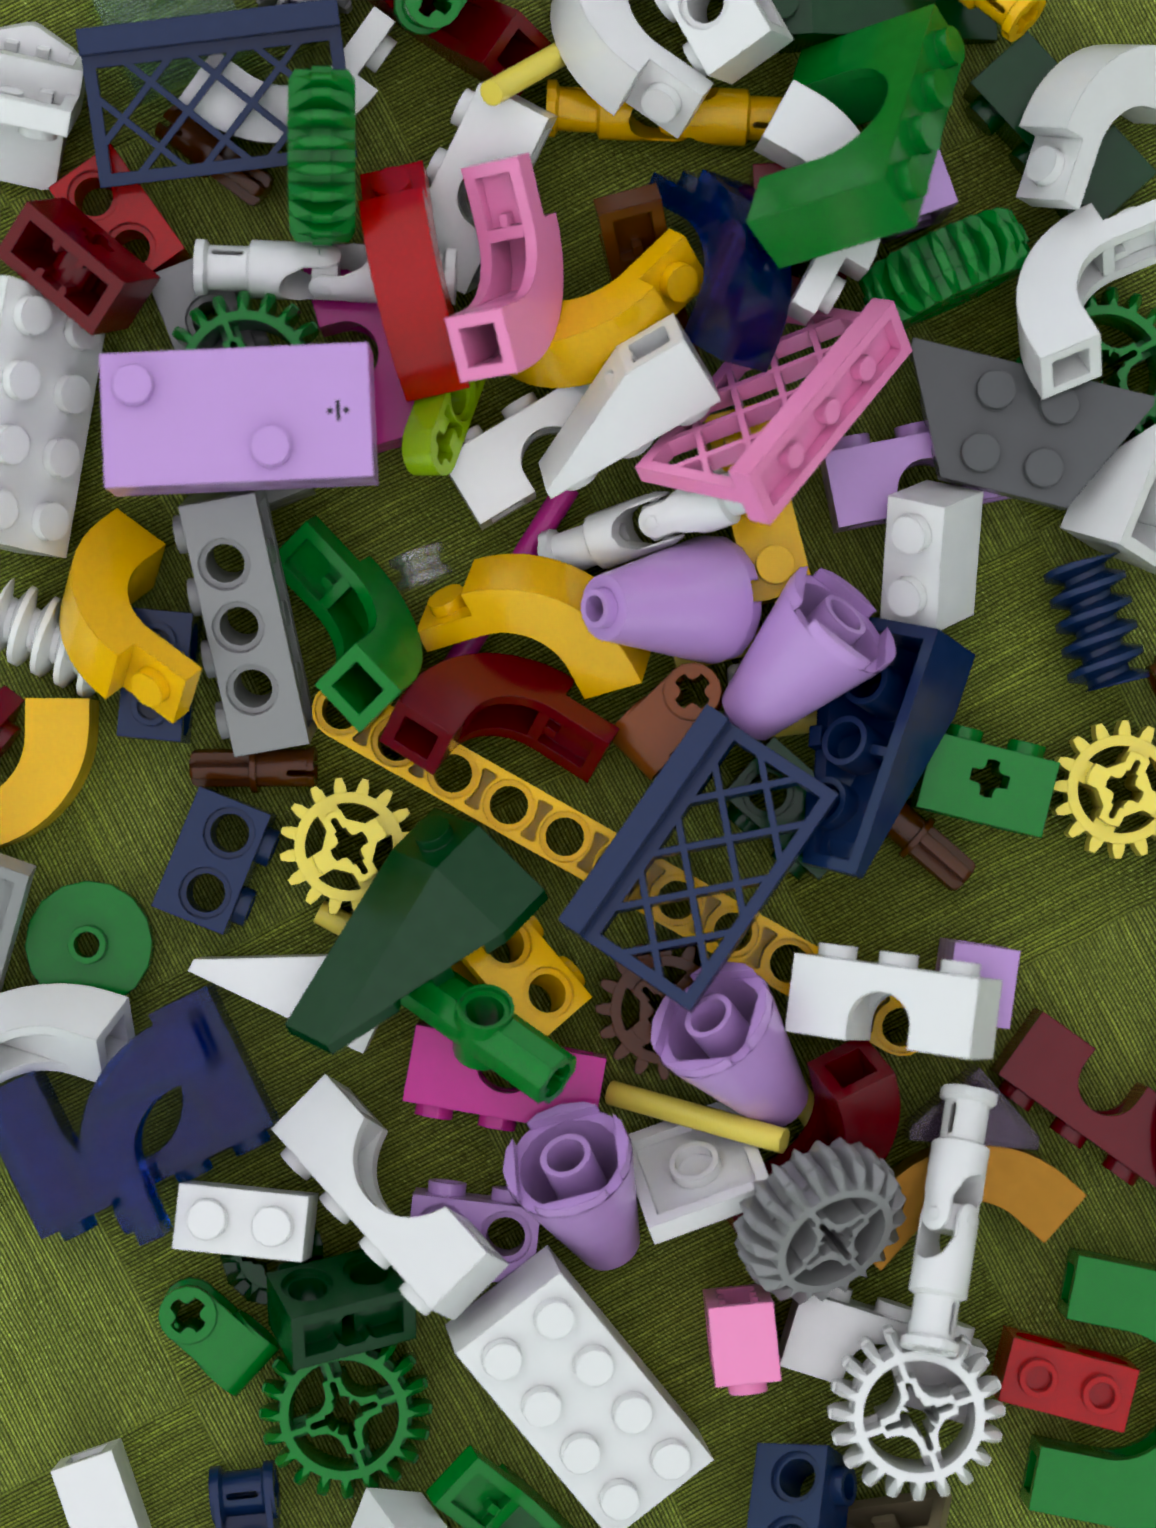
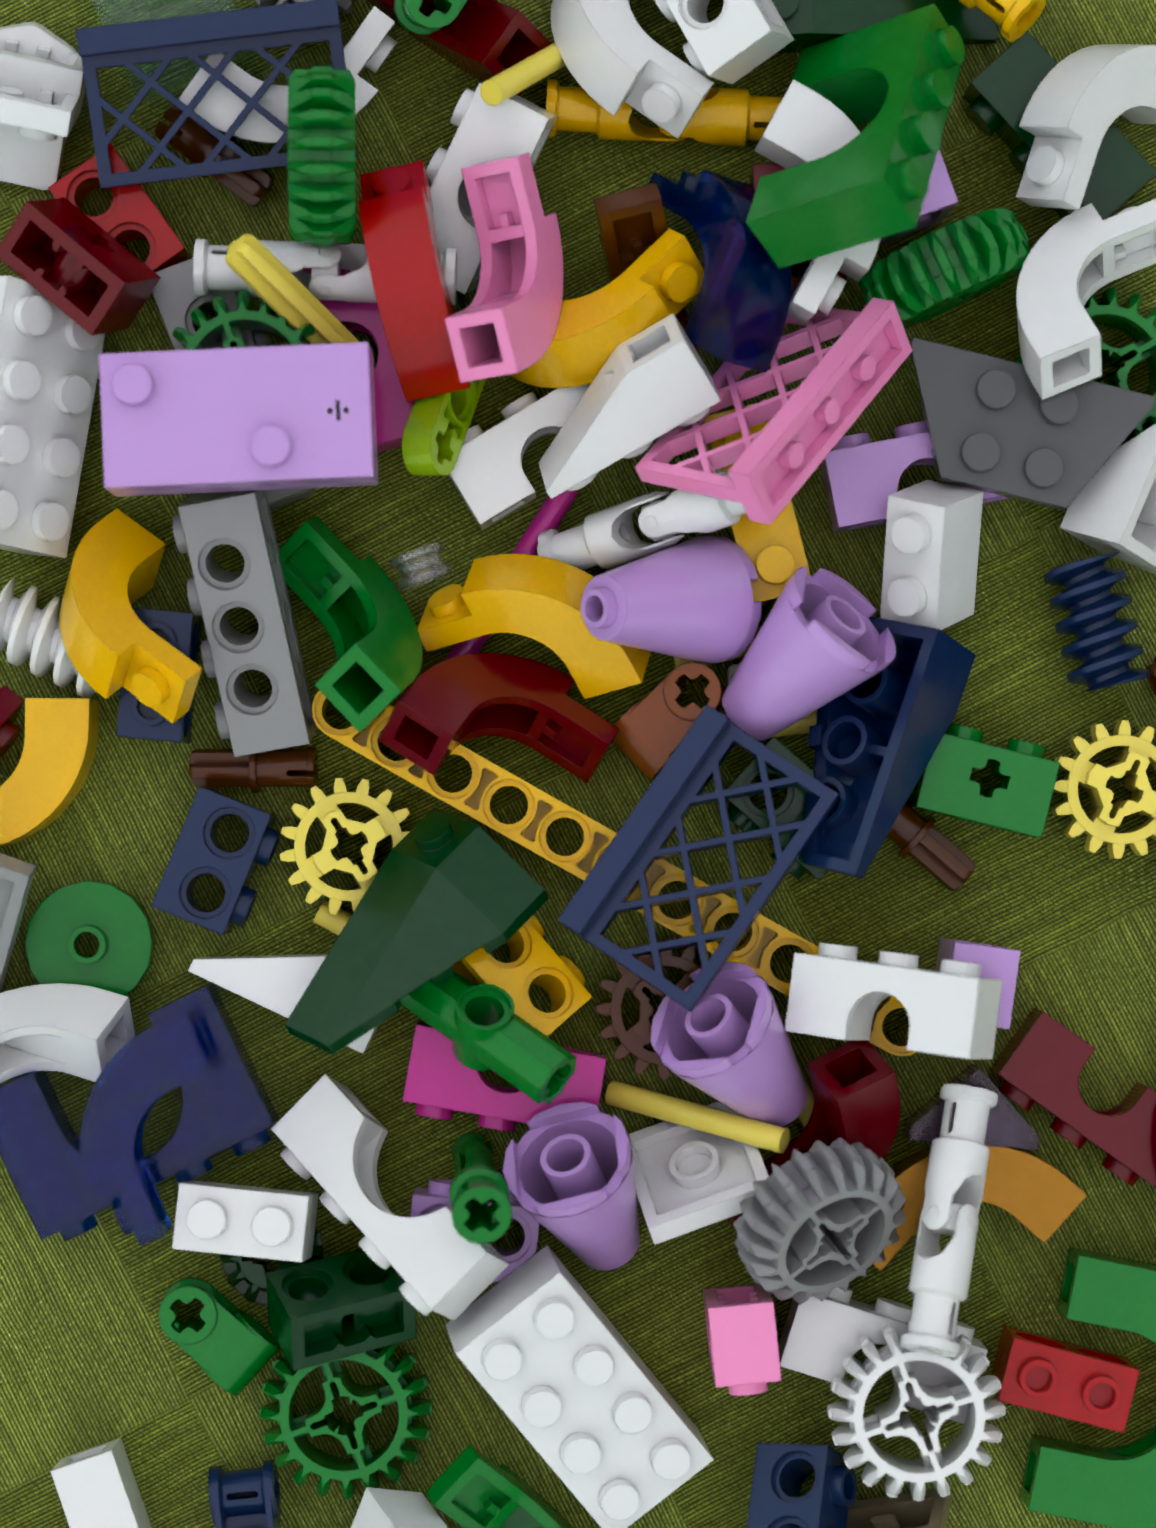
(284, 291): none -> light yellow axle
(472, 1188): none -> green pin

